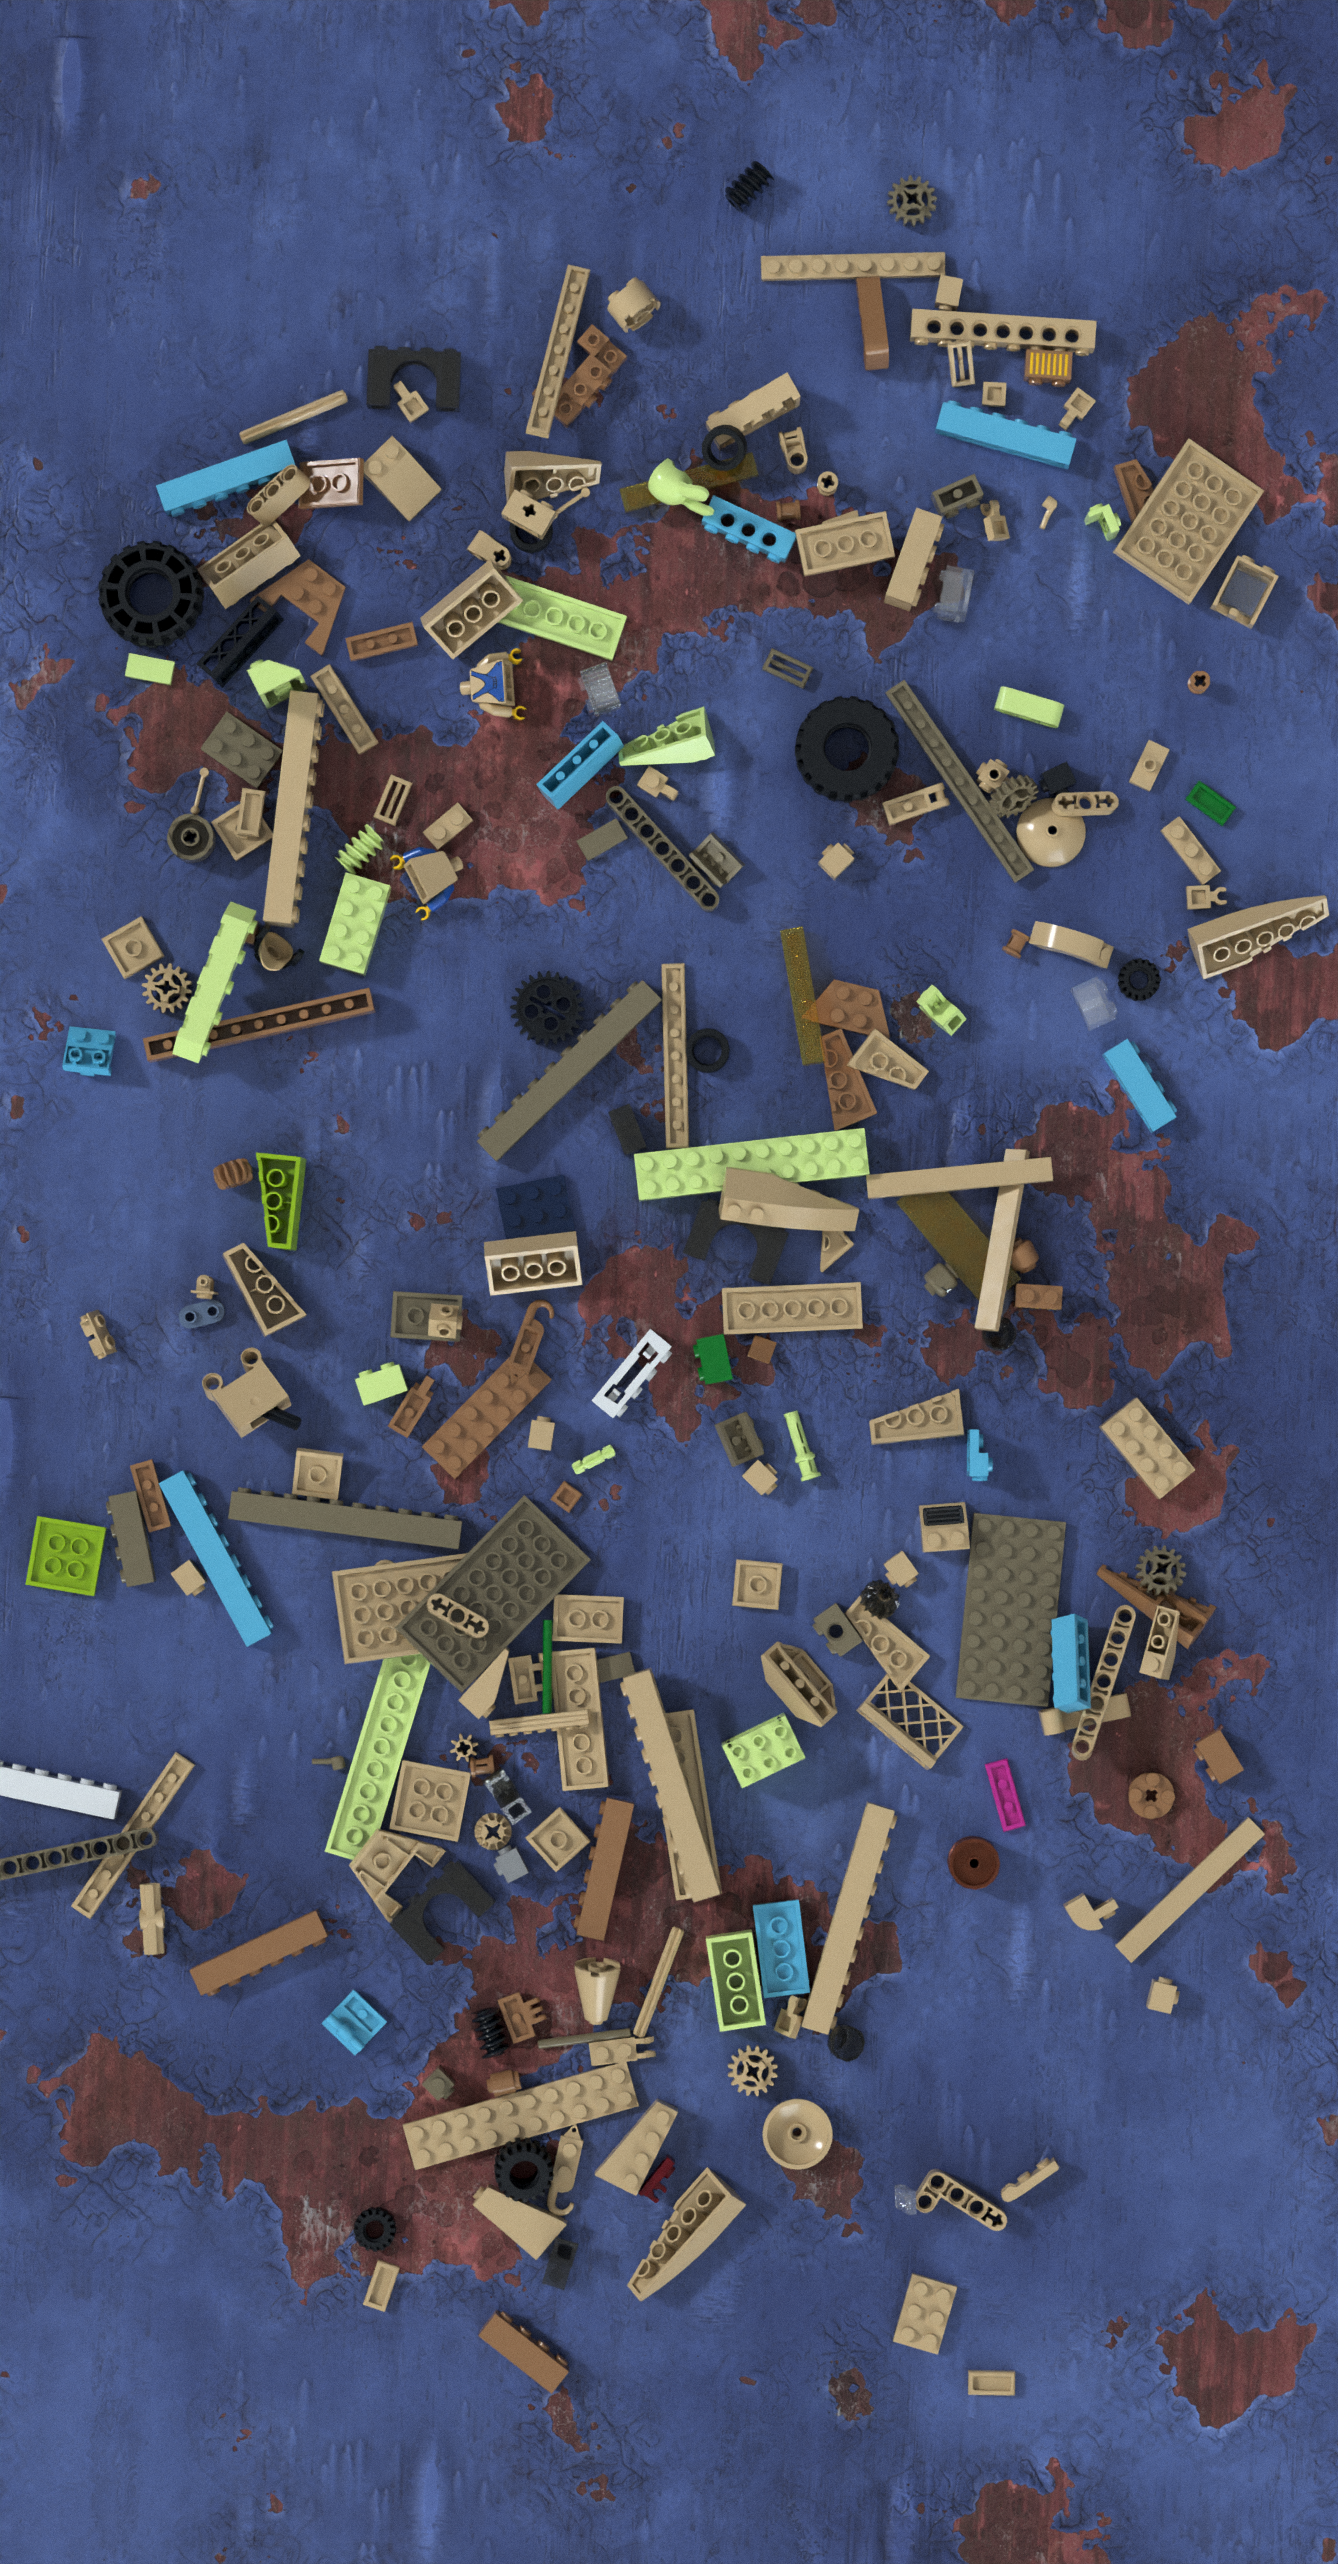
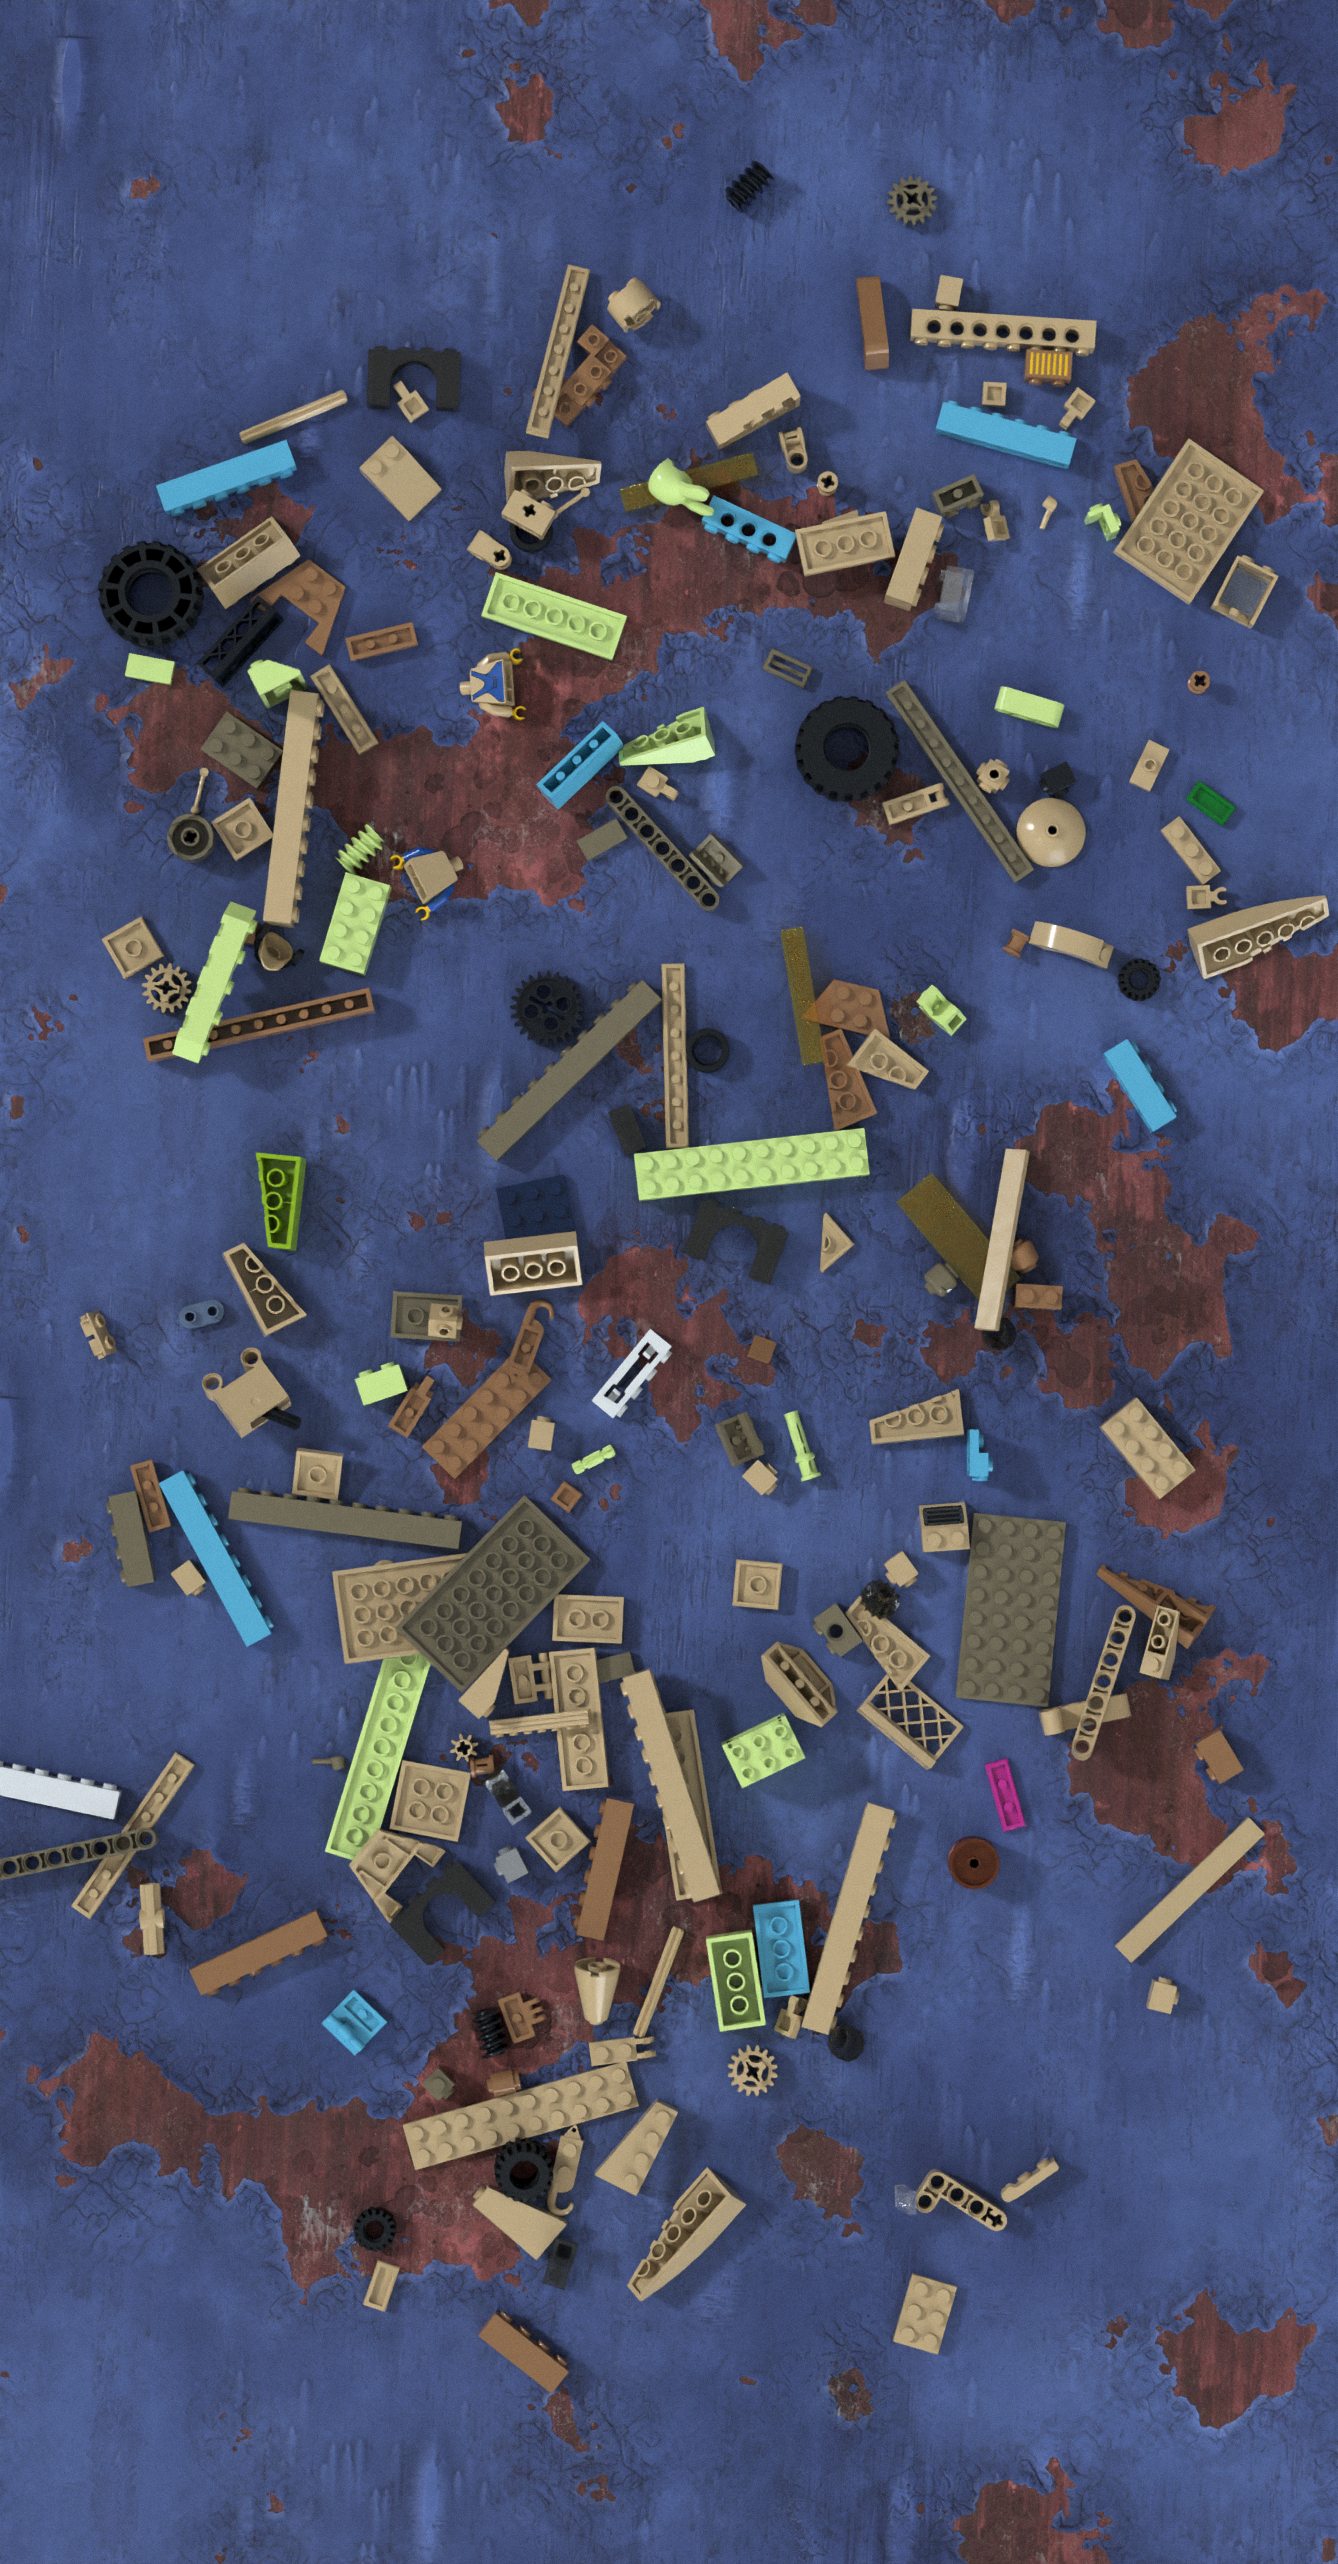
(66, 1556): lime plate -> none
(89, 1051): medium azure plate -> none
(204, 1287): tan hinge -> none
(233, 1174): medium nougat gear -> none
(250, 812): tan tile -> none
(278, 495): tan beam -> none
(333, 483): medium nougat tile -> none
(385, 818): tan tile -> none
(447, 826): tan plate -> none
(471, 609): tan slope -> none
(476, 1618): tan beam -> none
(493, 1820): tan gear -> none
(547, 1667): green bar -> none
(584, 2038): dark tan bar -> none
(599, 689): clear brick -> none
(663, 2170): dark red plate -> none
(712, 460): black tyre -> none
(713, 1359): green brick -> none
(775, 1202): tan wedge -> none
(788, 510): medium nougat bush -> none
(792, 1308): tan plate -> none
(800, 2150): tan dish -> none
(836, 859): tan brick -> none
(852, 266): tan plate -> none
(958, 343): tan tile -> none
(959, 1178): tan tile -> none
(991, 2382): tan tile -> none
(1013, 796): dark tan gear -> none
(1070, 1663): medium azure brick -> none
(1086, 1916): tan brick -> none
(1093, 1003): clear brick -> none
(1094, 799): tan beam -> none
(1155, 1563): dark tan gear -> none
(1164, 1795): medium nougat plate -> none

